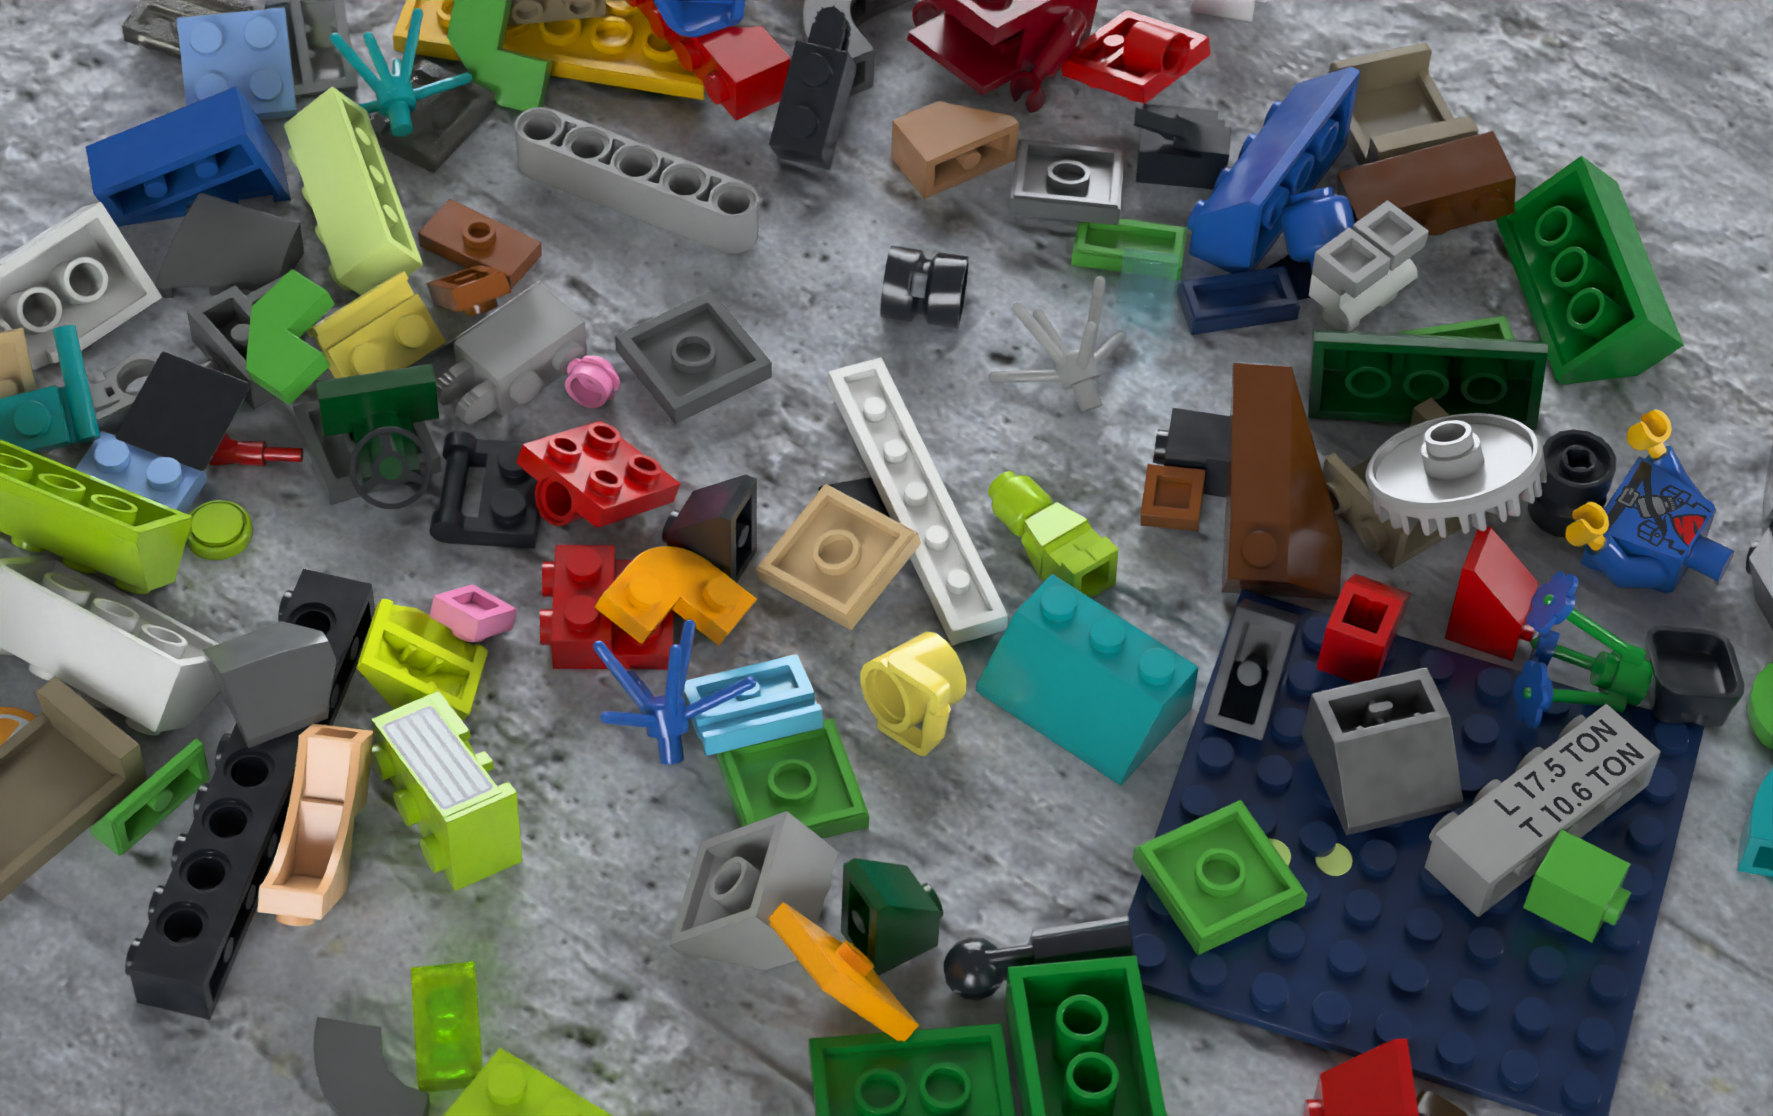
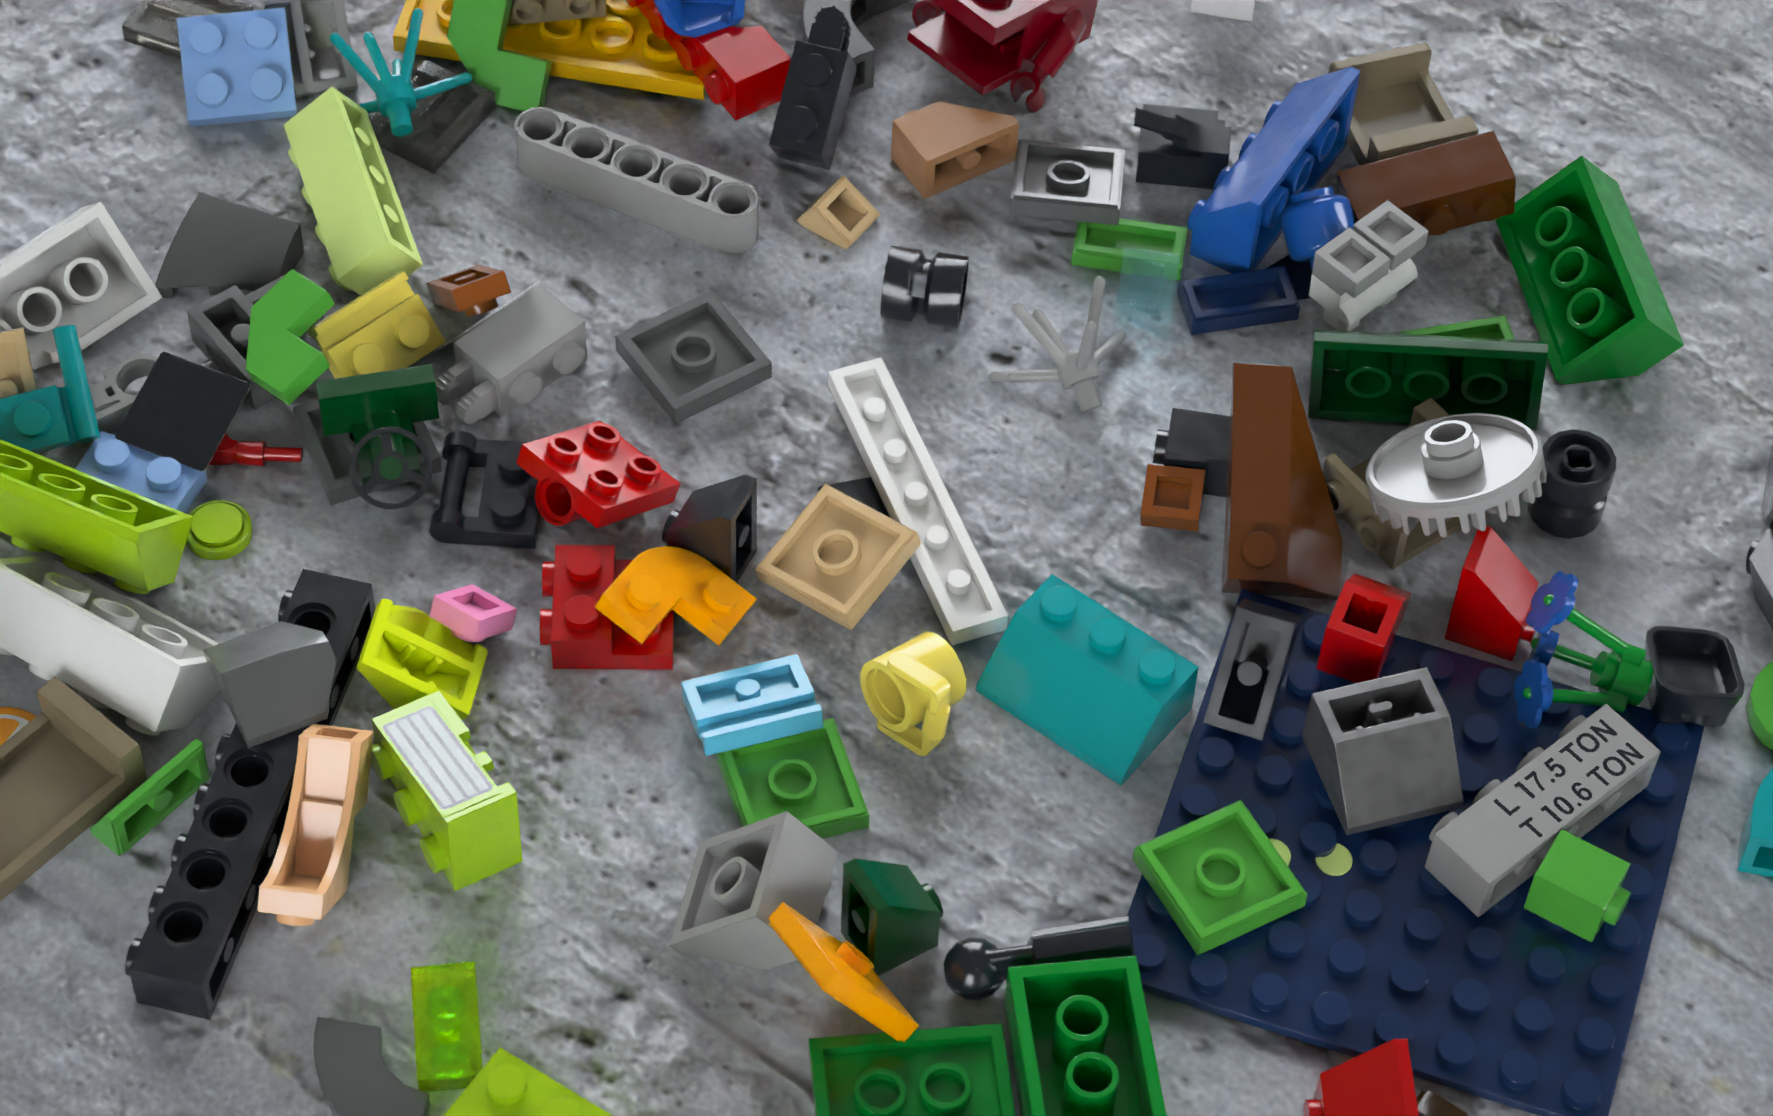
(168, 161): blue wedge -> none
(477, 239): dark orange plate -> none
(591, 381): bright pink plate -> none
(665, 715): blue plant -> none
(839, 214): none -> tan slope
(1053, 535): lime piece -> none
(1136, 56): red plate -> none
(1653, 520): blue torso -> none

